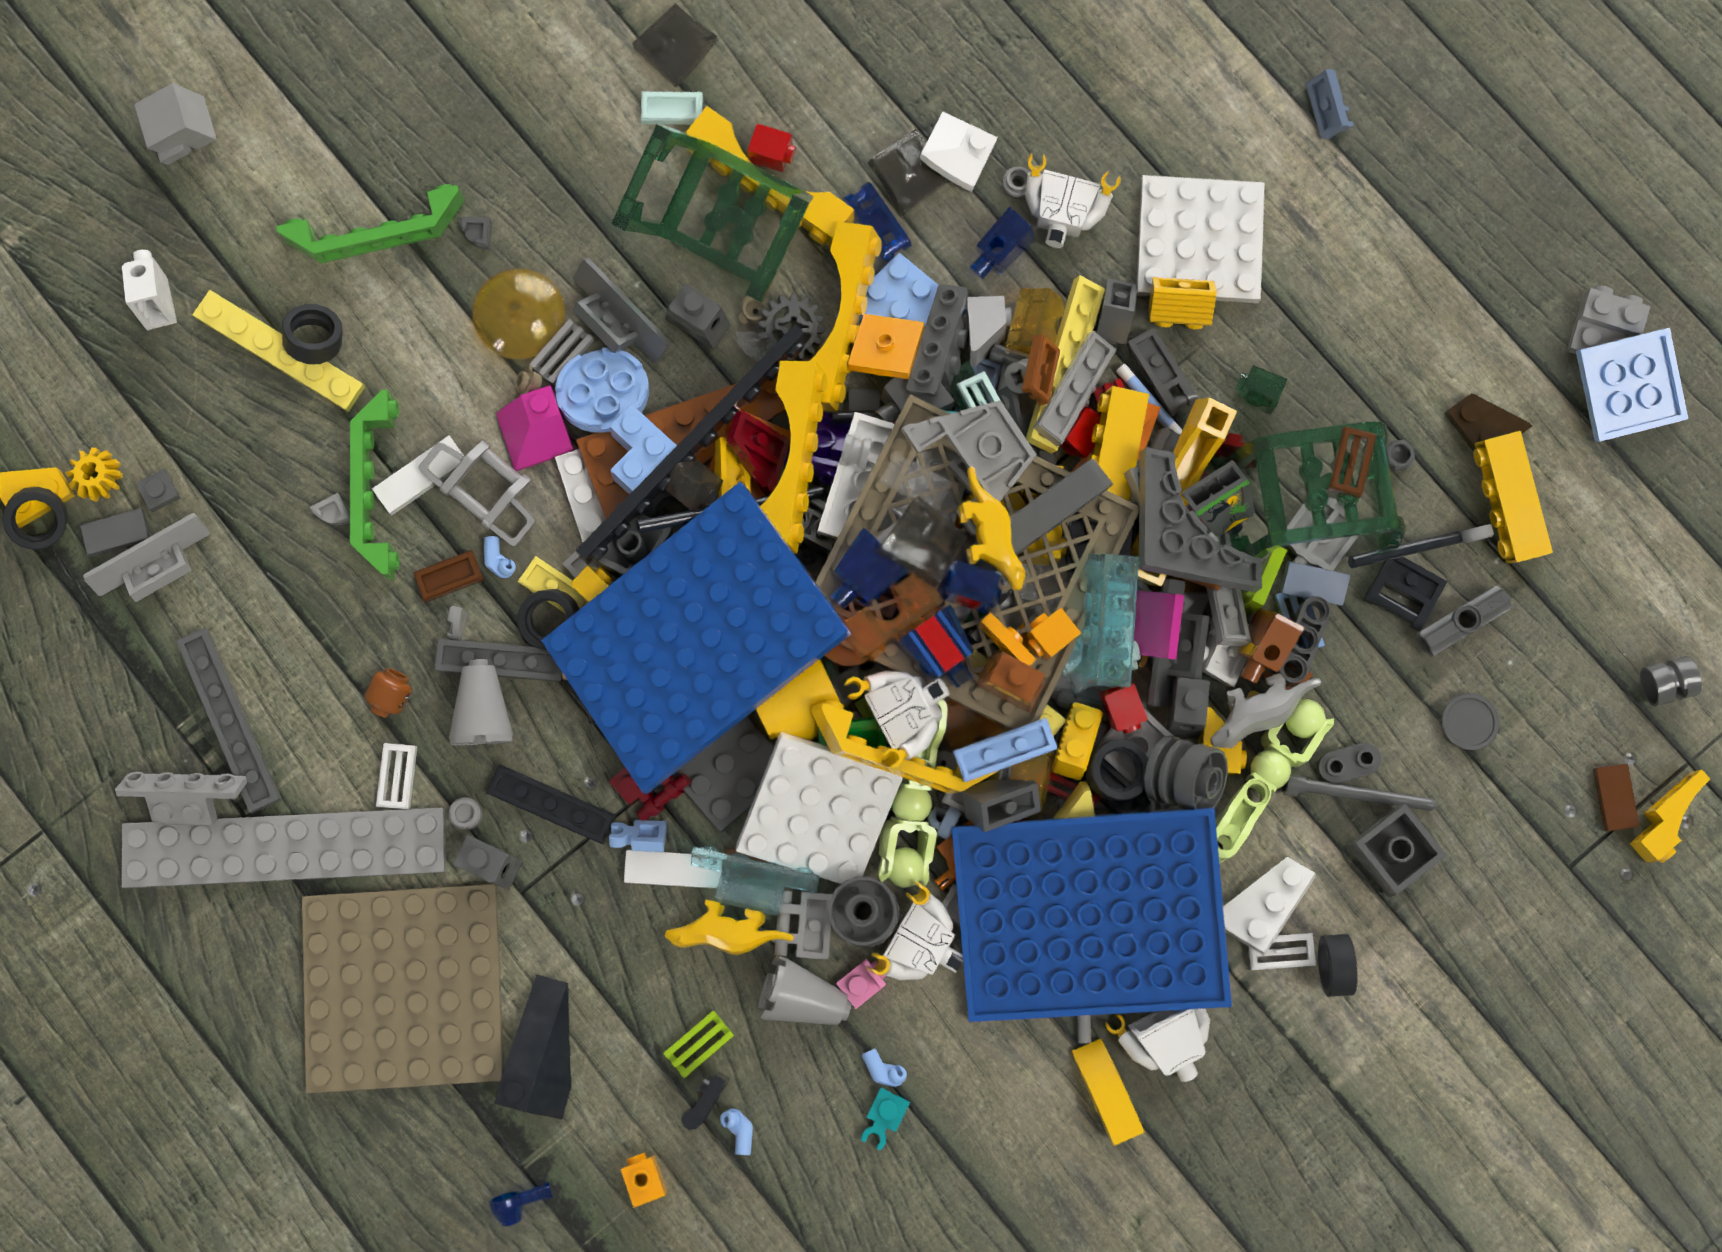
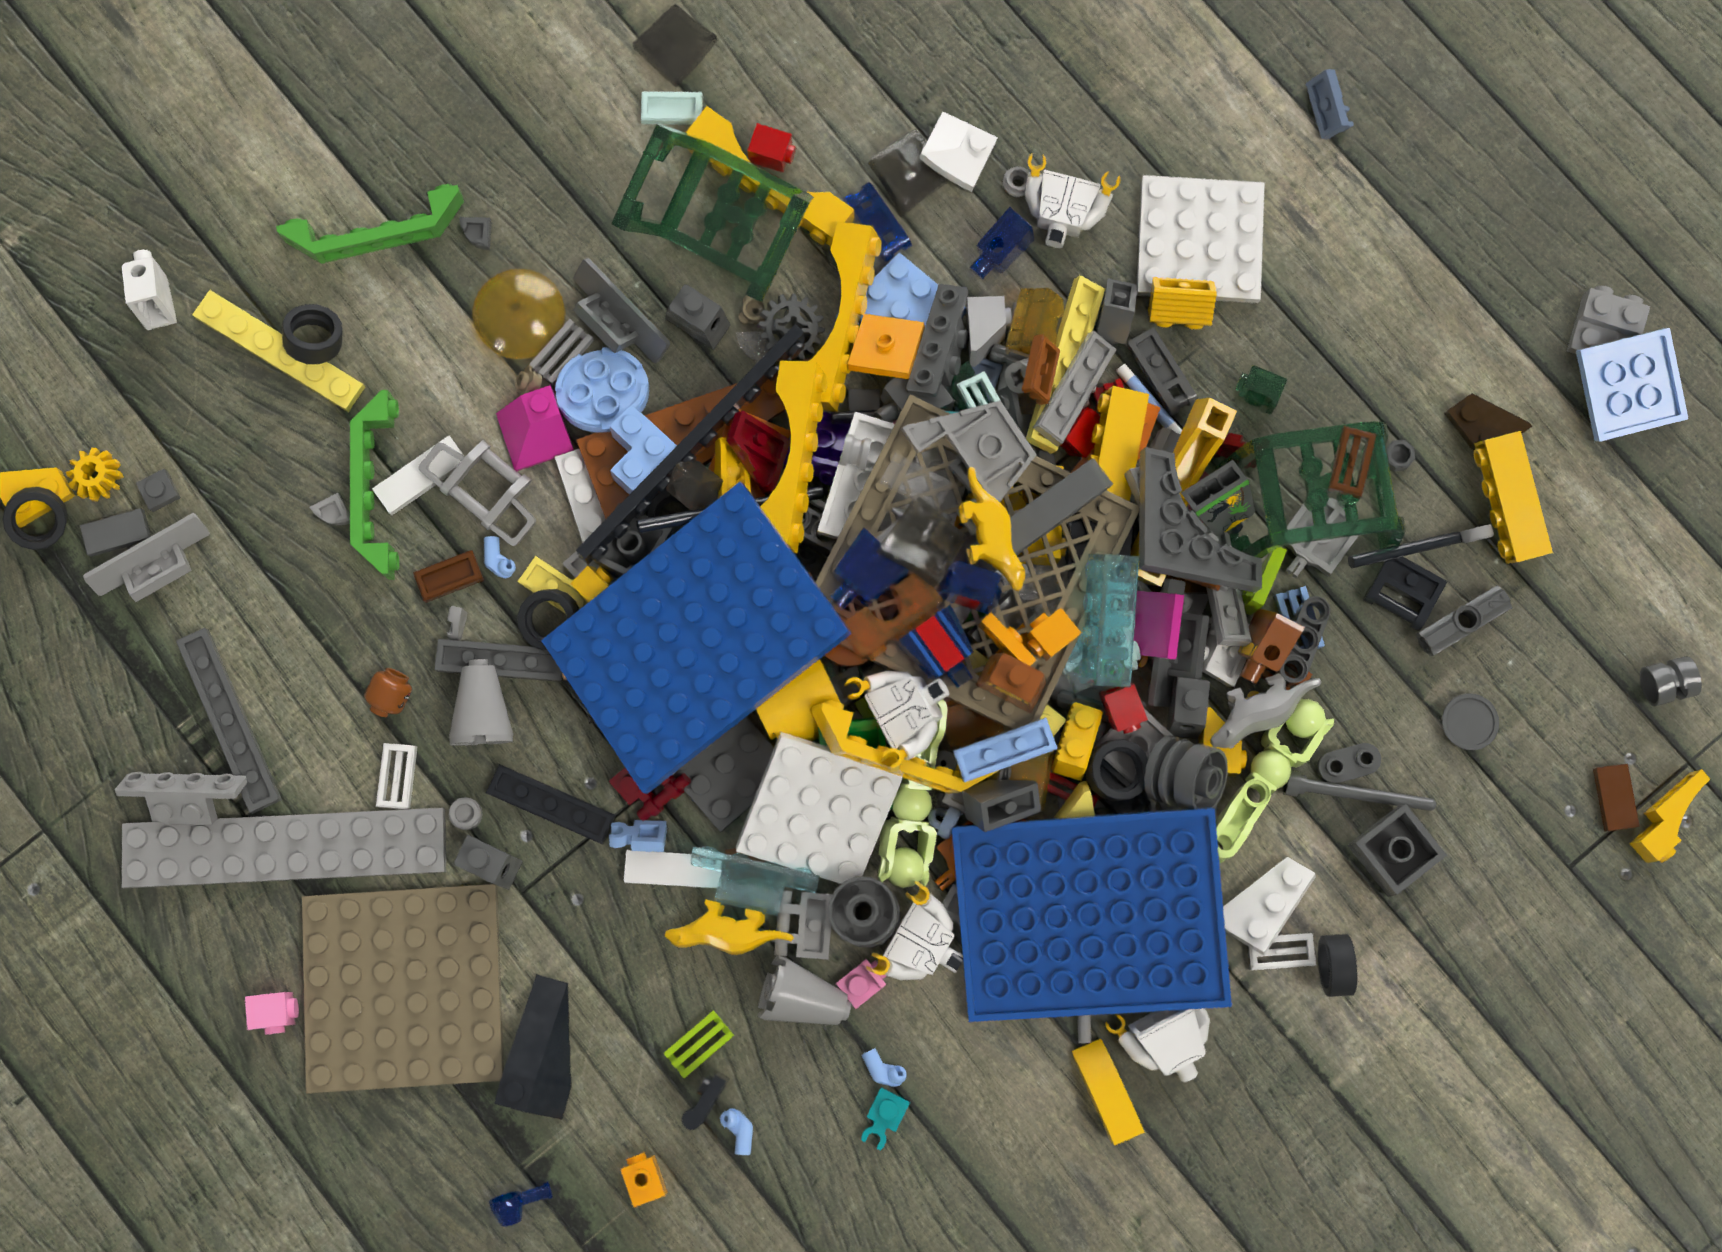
(174, 122): light grey plate -> none
(271, 1012): none -> bright pink brick
(1314, 581): sand blue tile -> none

